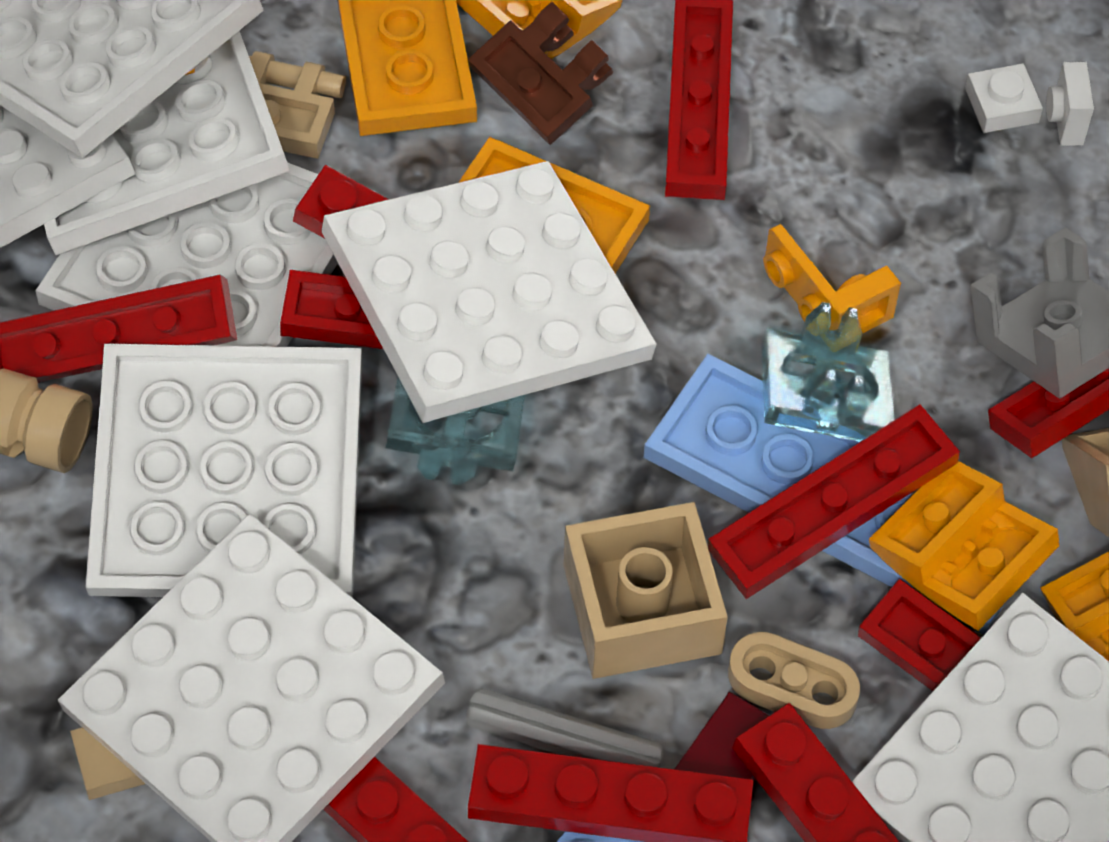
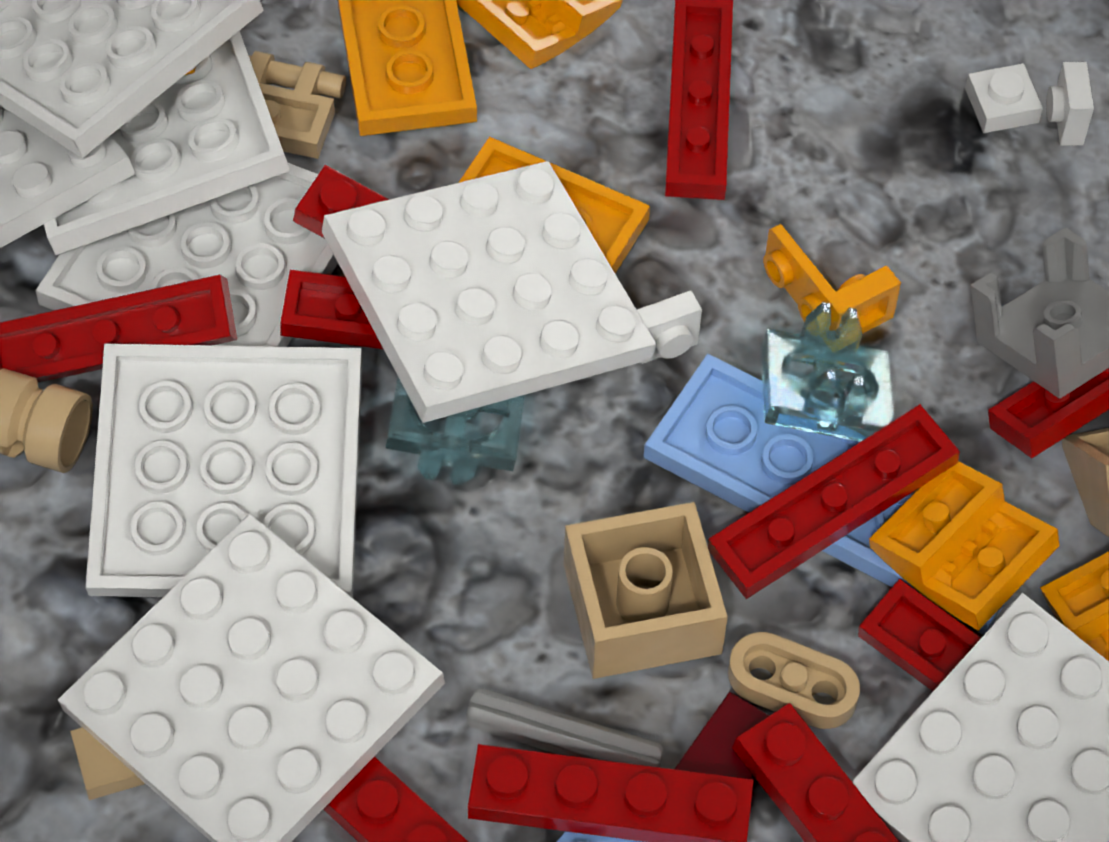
(531, 82): copper plate -> none
(673, 324): none -> white plate

